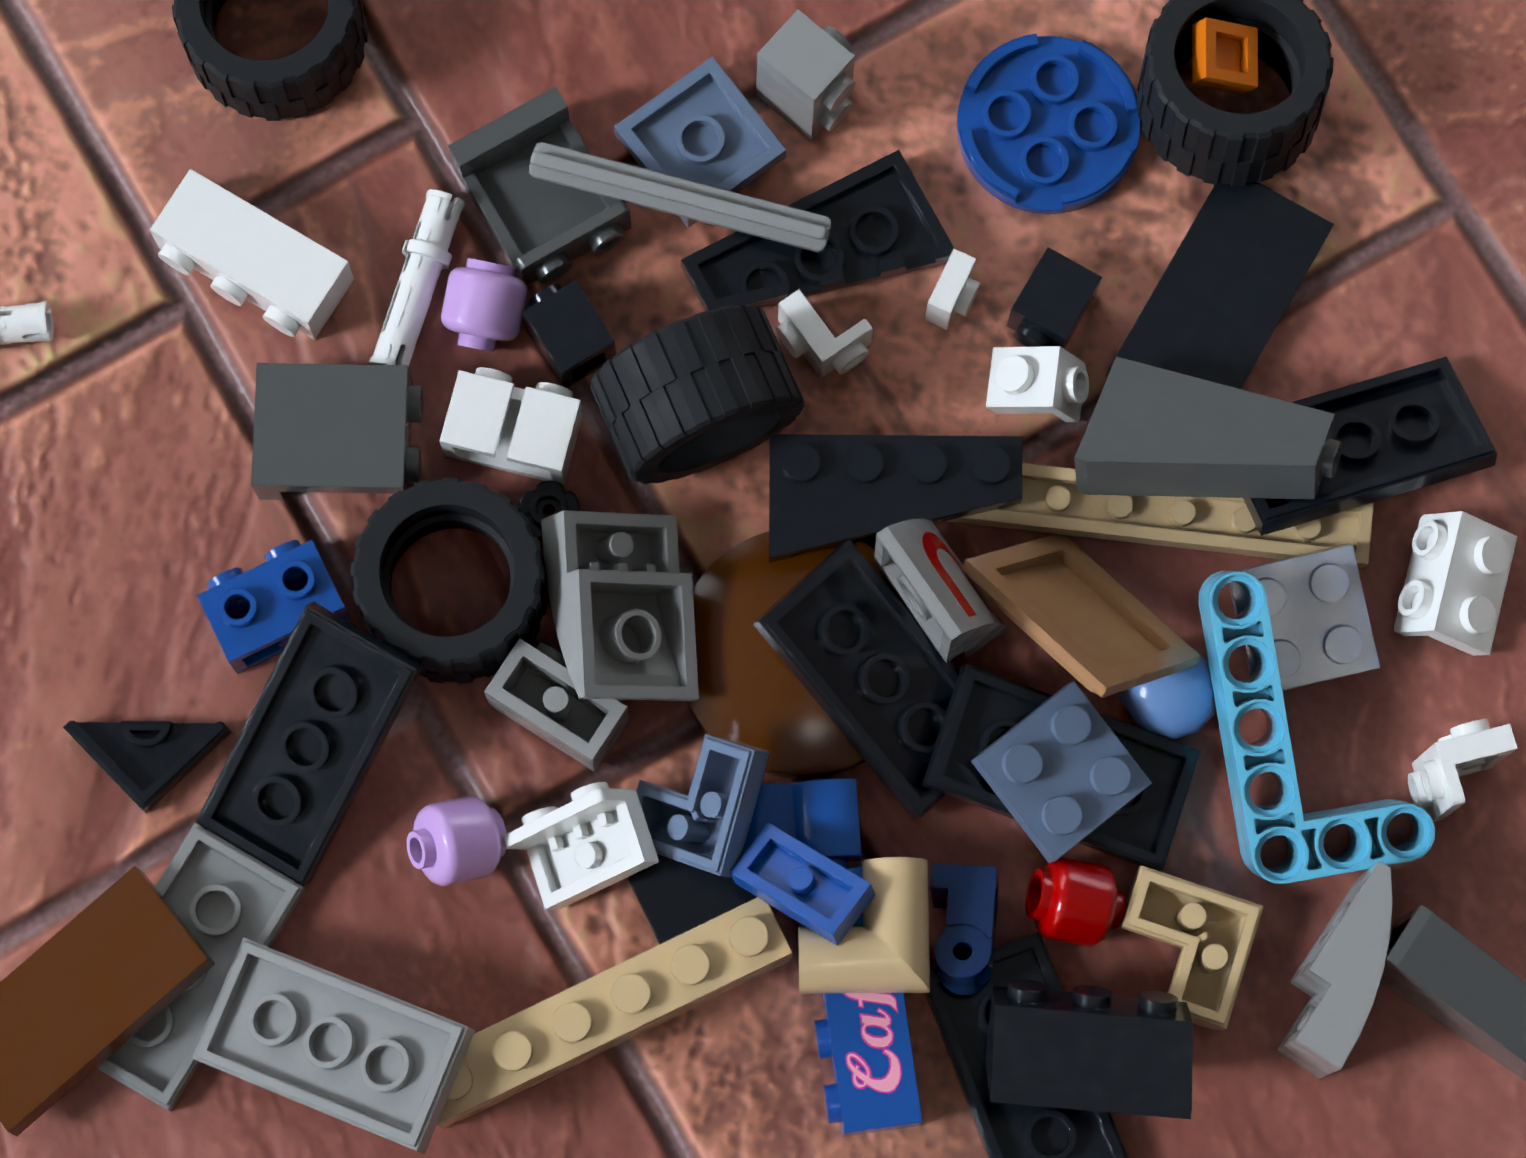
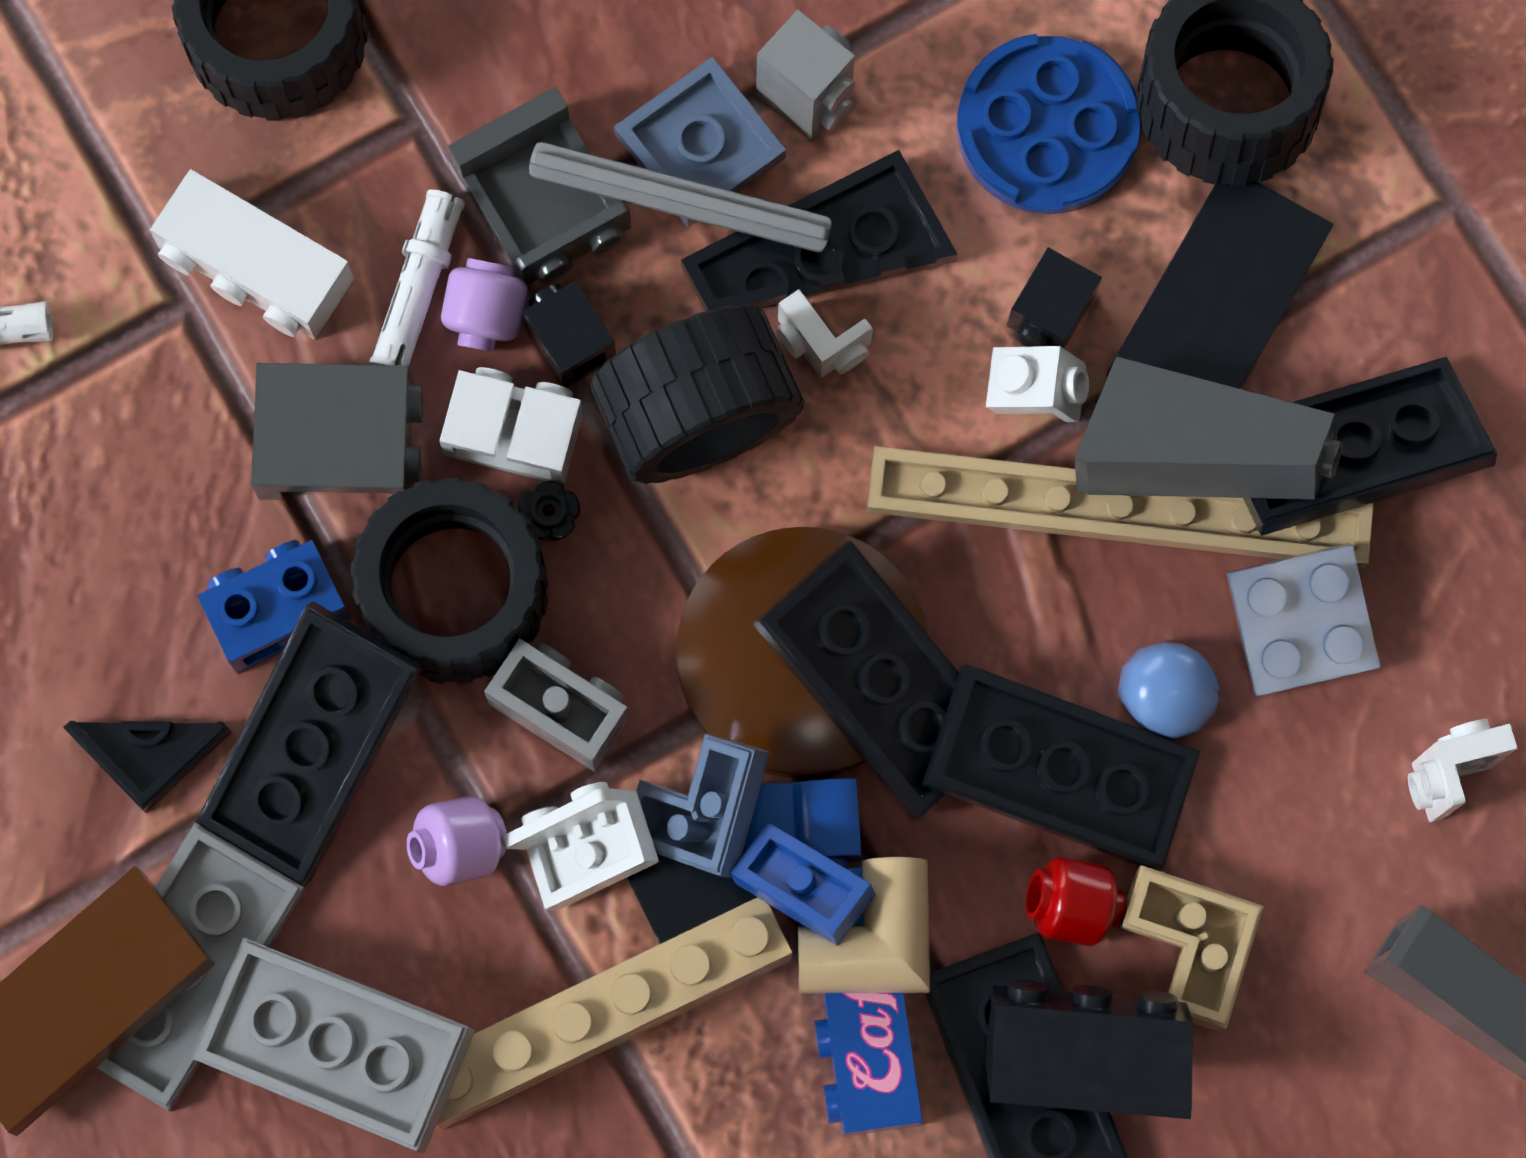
(621, 605): light grey slope -> none
(860, 484): black wing -> none
(936, 588): light grey slope -> none
(953, 291): white plate -> none
(968, 944): dark blue leg -> none
(1061, 772): sand blue plate -> none
(1080, 614): medium nougat piece -> none
(1224, 55): orange plate -> none
(1274, 754): medium azure beam -> none
(1342, 976): light grey slope -> none
(1455, 581): white bracket -> none

